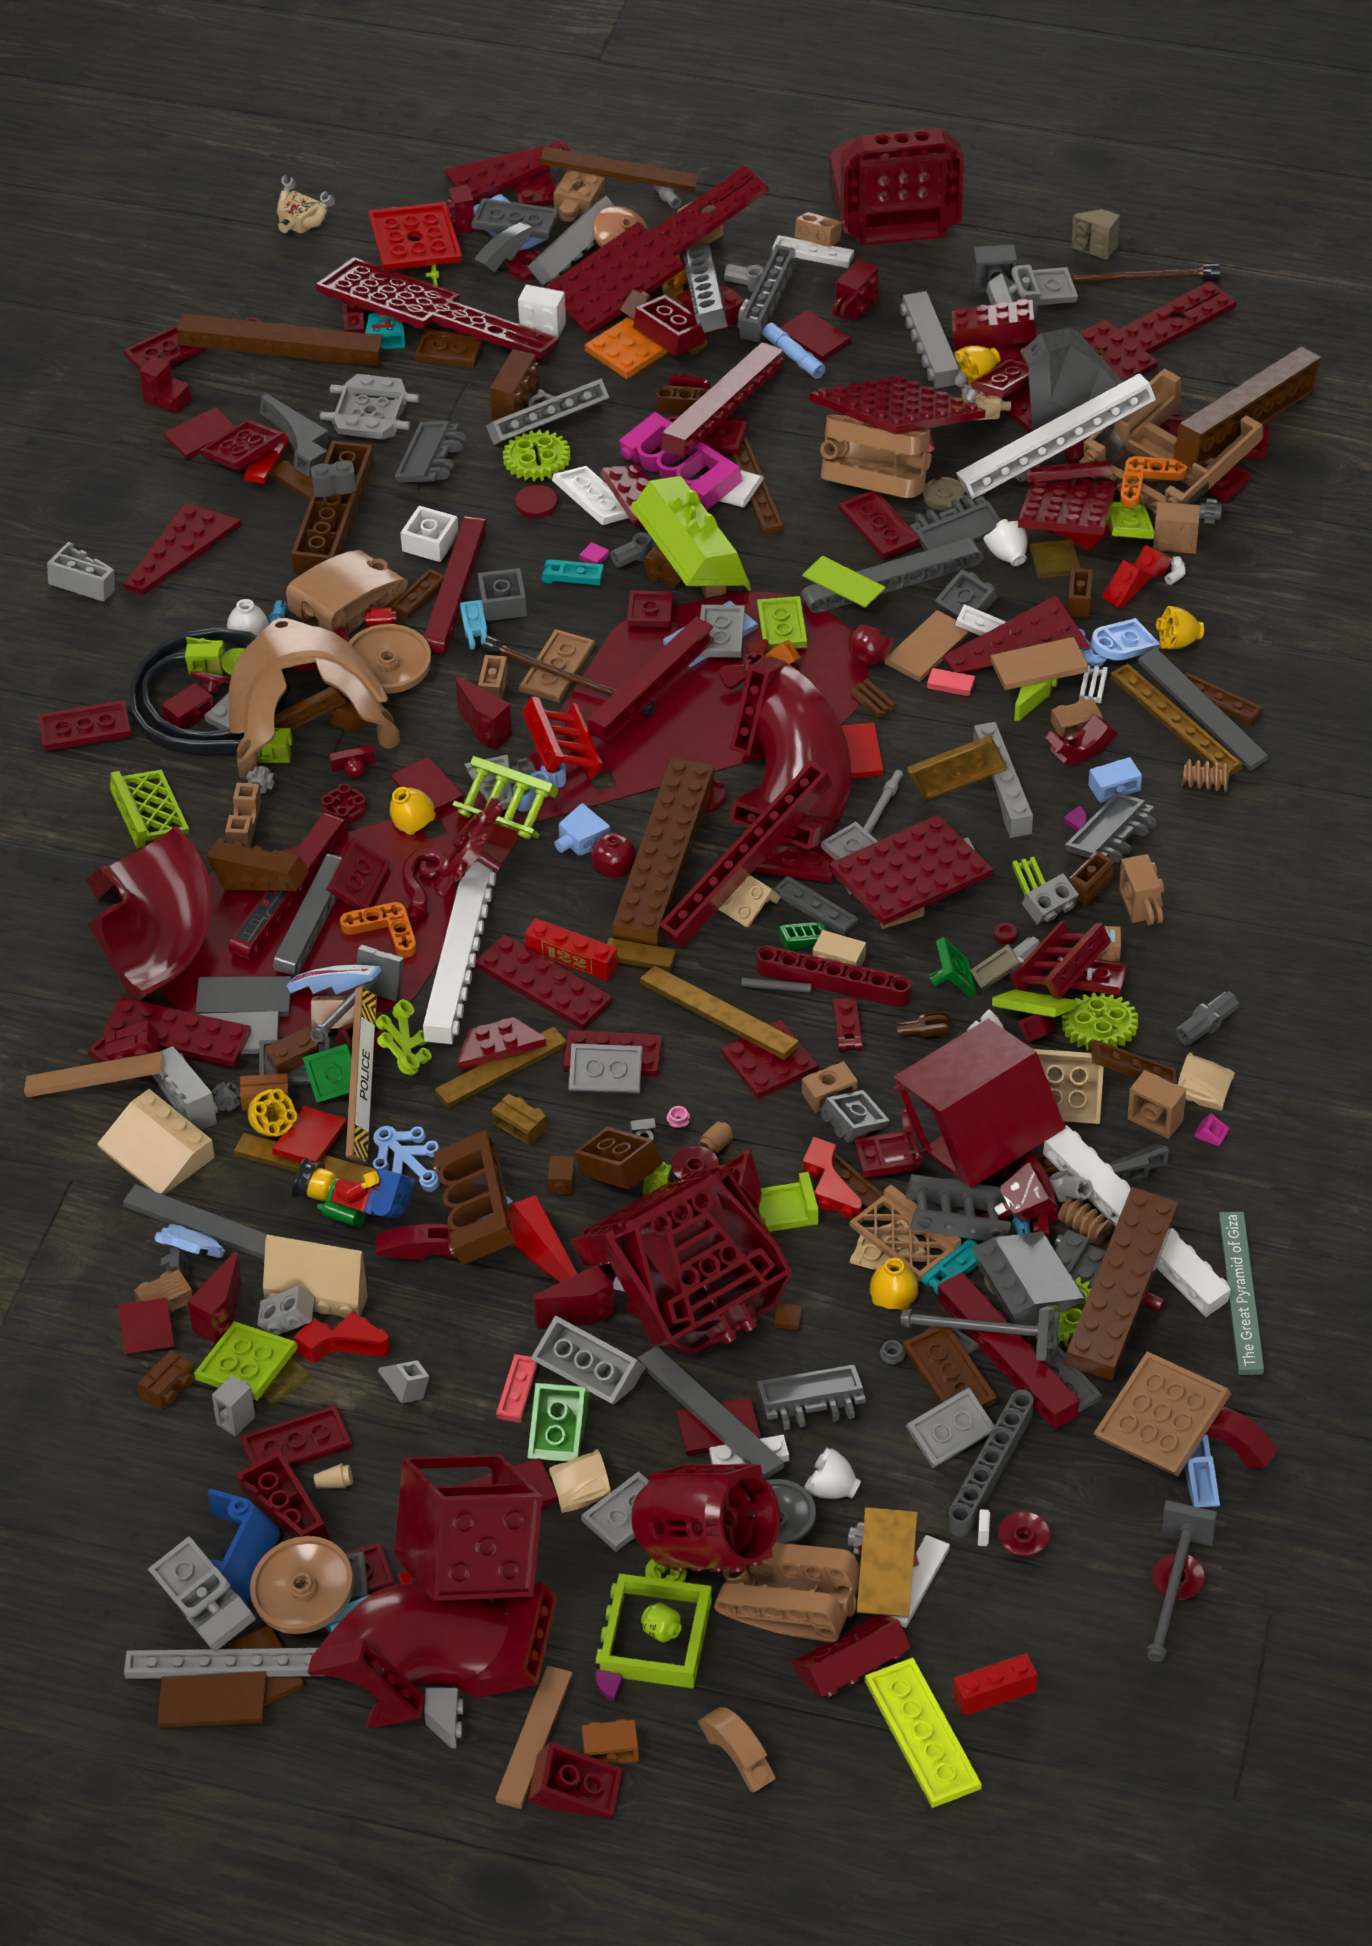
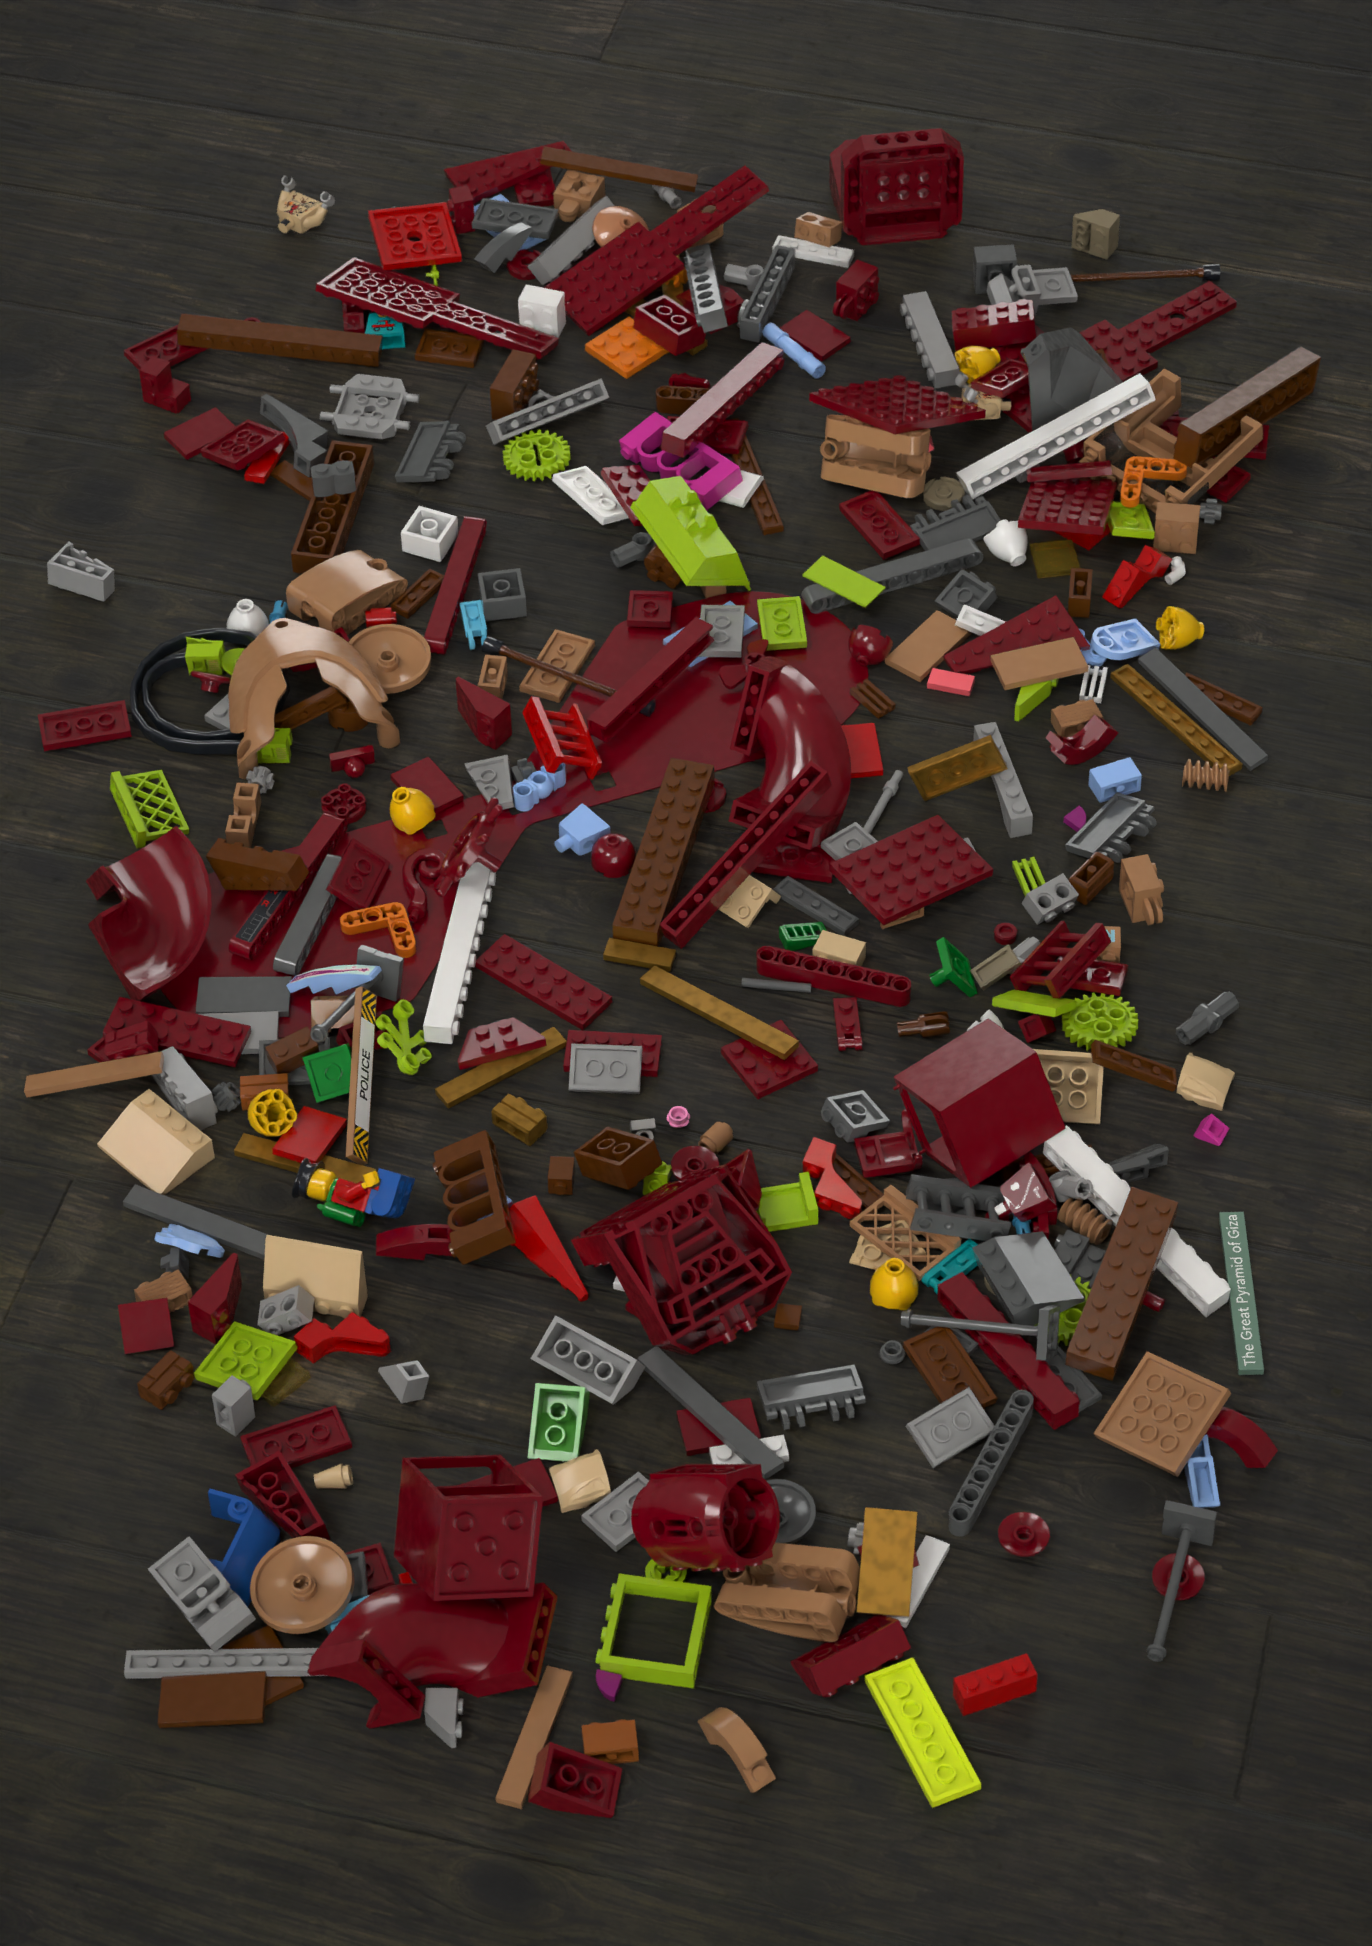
(180, 543): dark red wing -> none
(188, 706): dark red brick -> none
(405, 1154): light blue plant -> none
(517, 1389): coral tile -> none
(522, 783): lime fence -> none
(536, 501): dark red tile -> none
(572, 572): teal plate -> none
(572, 949): red brick -> none
(578, 1300): dark red slope -> none
(594, 554): dark pink tile -> none
(634, 300): reddish brown brick -> none
(661, 1622): lime head -> none
(785, 652): orange panel -> none
(827, 1083): medium nougat brick -> none
(833, 1478): white piece -> none
(984, 1520): white tile -> none
(1156, 1104): medium nougat brick -> none

